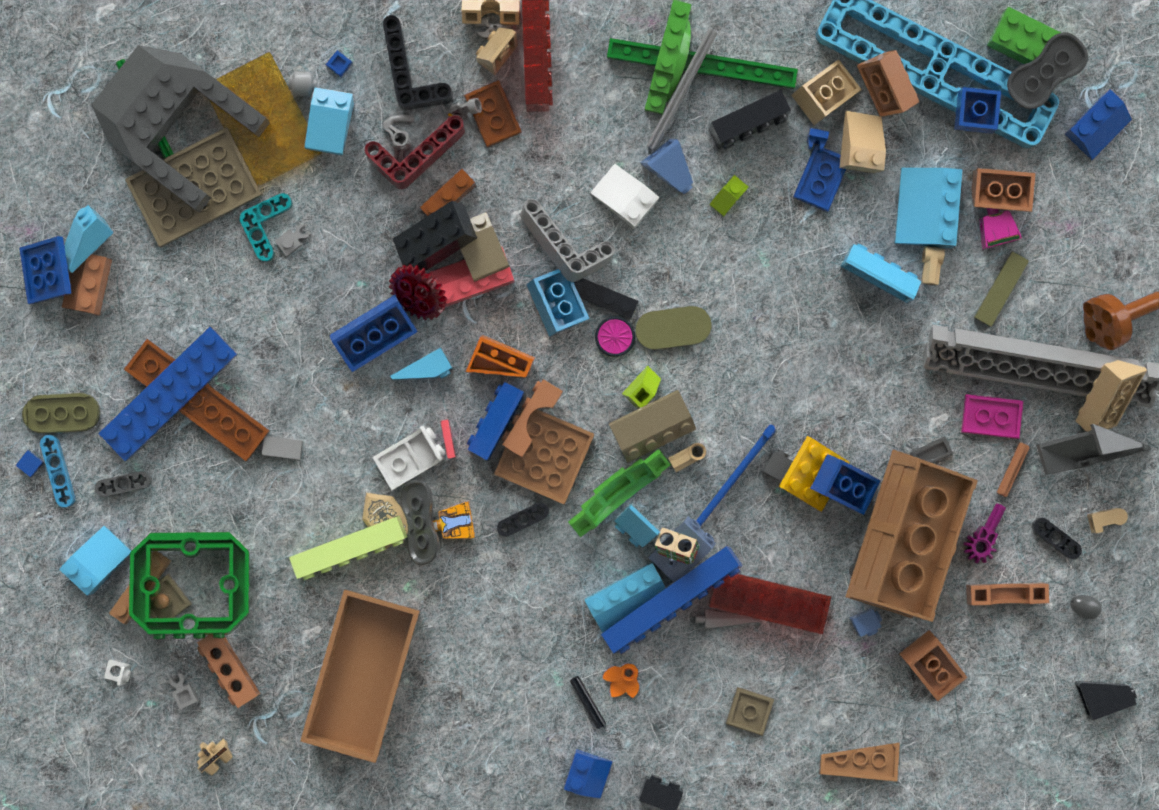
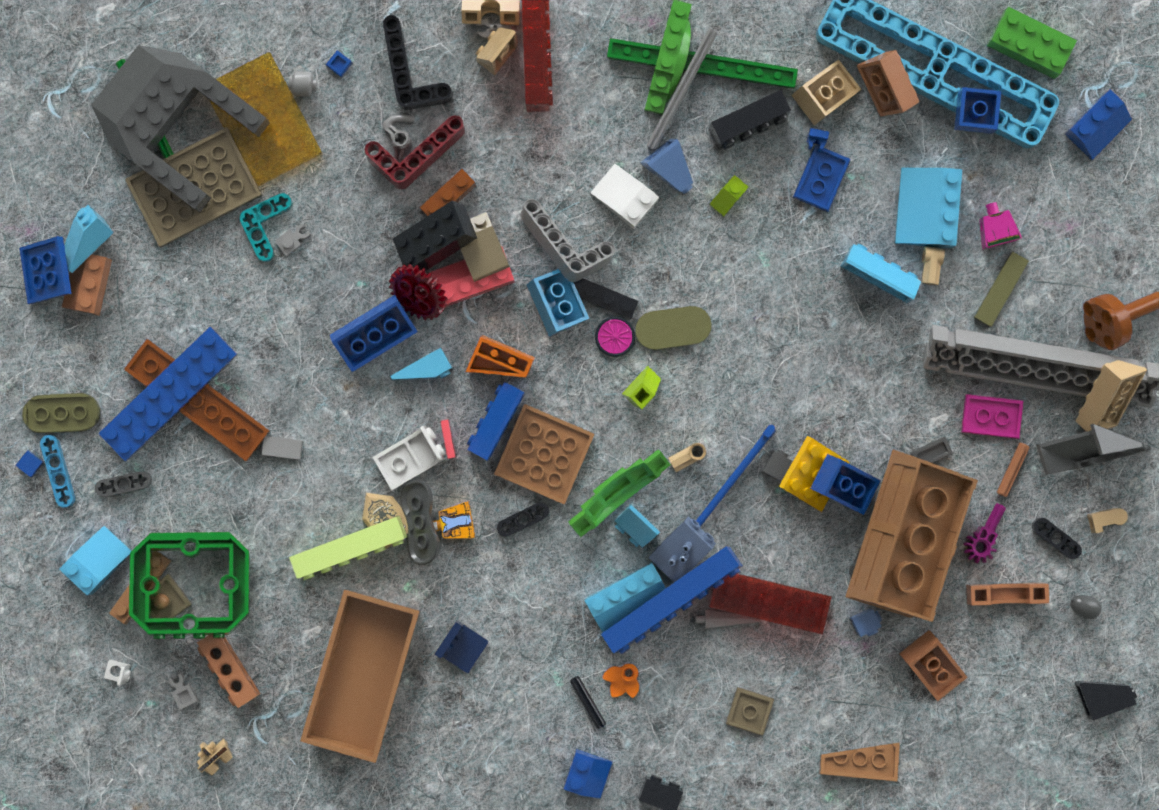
(329, 121): medium azure slope -> none
(462, 646): none -> dark blue bracket
(473, 106): light grey piece -> none
(496, 119): dark orange tile -> none
(545, 396): nougat arch -> none
(652, 426): dark tan slope -> none
(684, 557): piece -> none
(863, 143): tan slope -> none
(1003, 189): nougat slope -> none
(1060, 59): dark grey plate -> none

